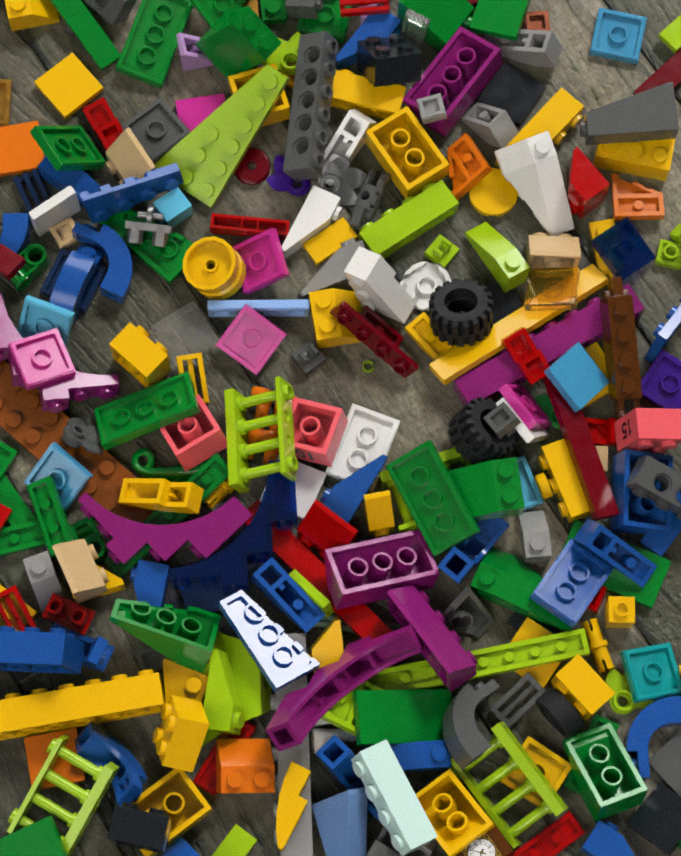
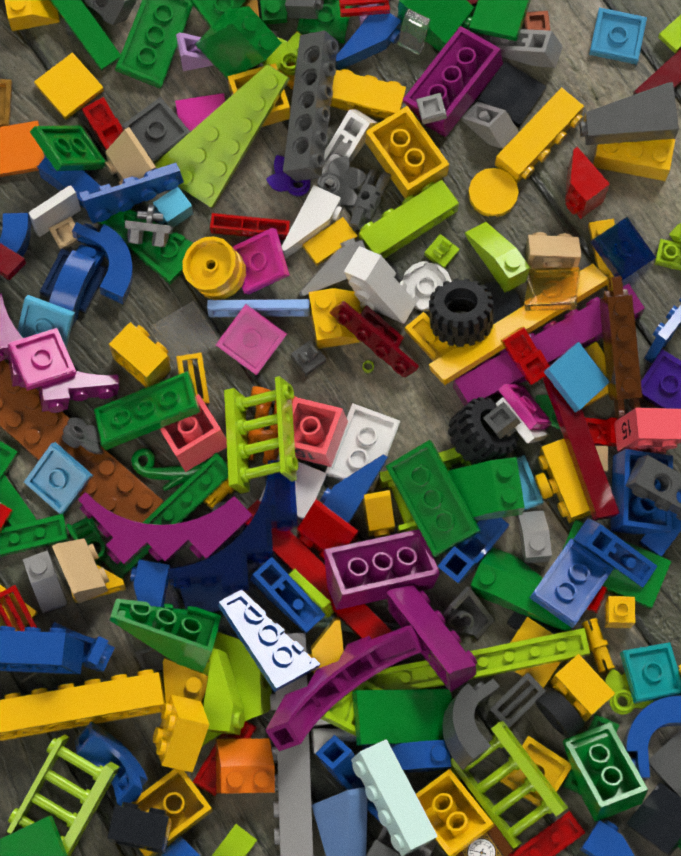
(27, 178): dark blue tile -> none
(31, 269): green piece -> none
(36, 756): orange tile -> none
(50, 513): green tile -> none
(68, 614): red hips -> none
(161, 495): yellow slope -> none
(257, 175): dark red piece -> none
(290, 803): yellow slope -> none
(389, 60): black brick -> none
(466, 165): orange wing -> none
(537, 177): white wedge -> none
(635, 201): orange wing -> none

